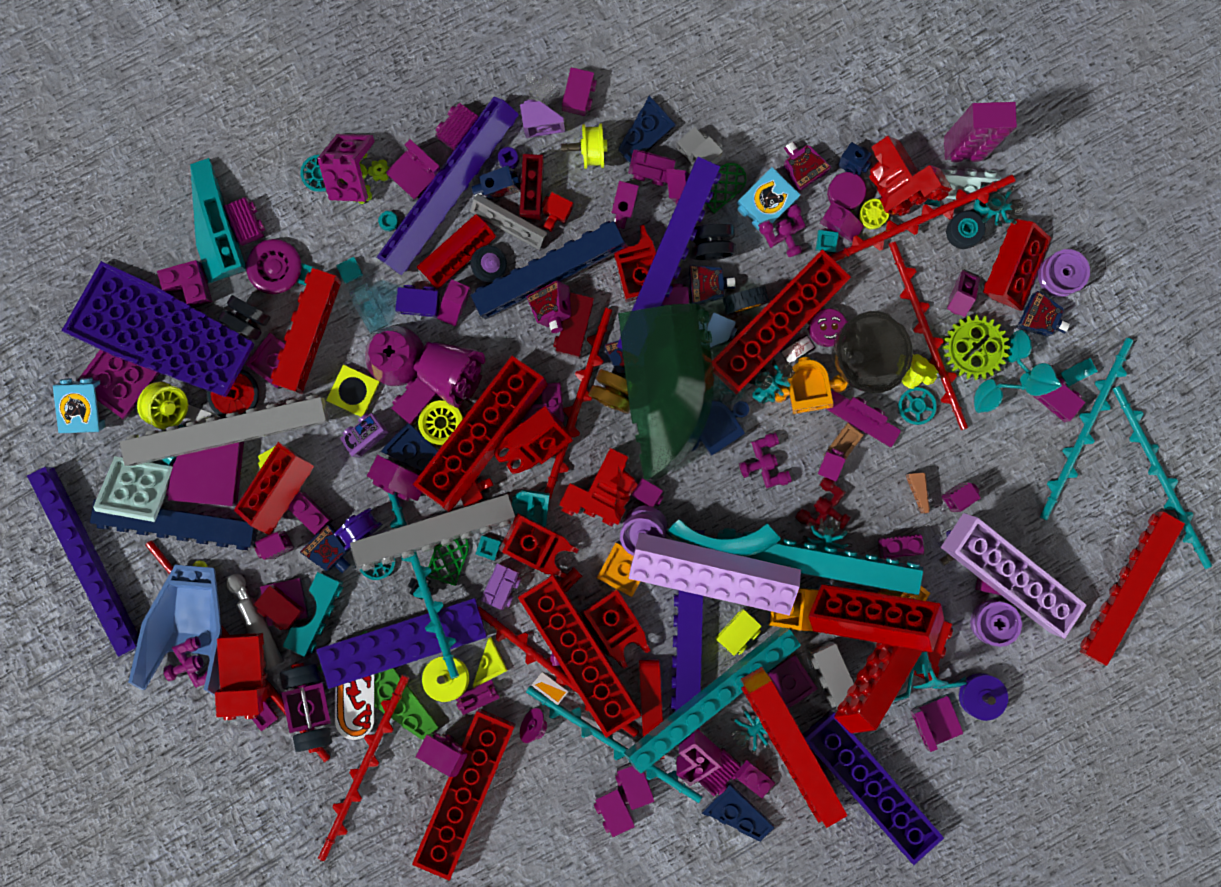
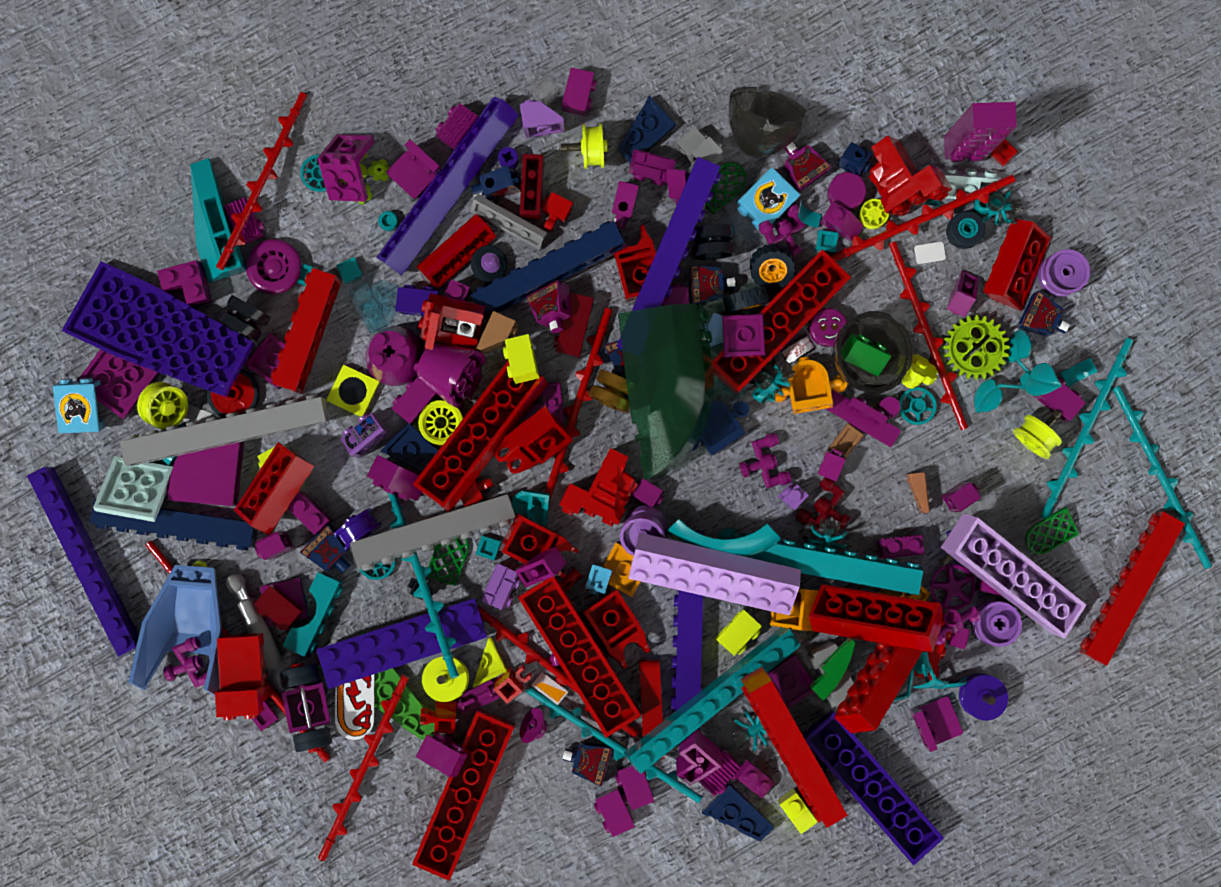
(256, 186): none -> red plant
(443, 717): none -> red brick
(450, 330): none -> red brick
(496, 331): none -> medium nougat slope
(511, 683): none -> red brick
(521, 359): none -> neon yellow brick
(541, 567): none -> magenta slope
(589, 761): none -> torso
(598, 579): none -> medium azure bracket
(743, 335): none -> magenta tile
(764, 121): none -> clear smoke piece
(779, 274): none -> black wheel
(792, 496): none -> medium lavender brick
(797, 811): none -> neon yellow slope
(808, 217): none -> teal sticker
(834, 669): none -> green slope
(865, 353): none -> green brick
(890, 406): none -> magenta brick
(929, 252): none -> white sticker
(953, 587): none -> magenta wheel
(954, 622): none -> magenta piece
(959, 639): none -> magenta brick
(1003, 152): none -> red tile
(1038, 435): none -> neon yellow wheel
(1042, 523): none -> green window

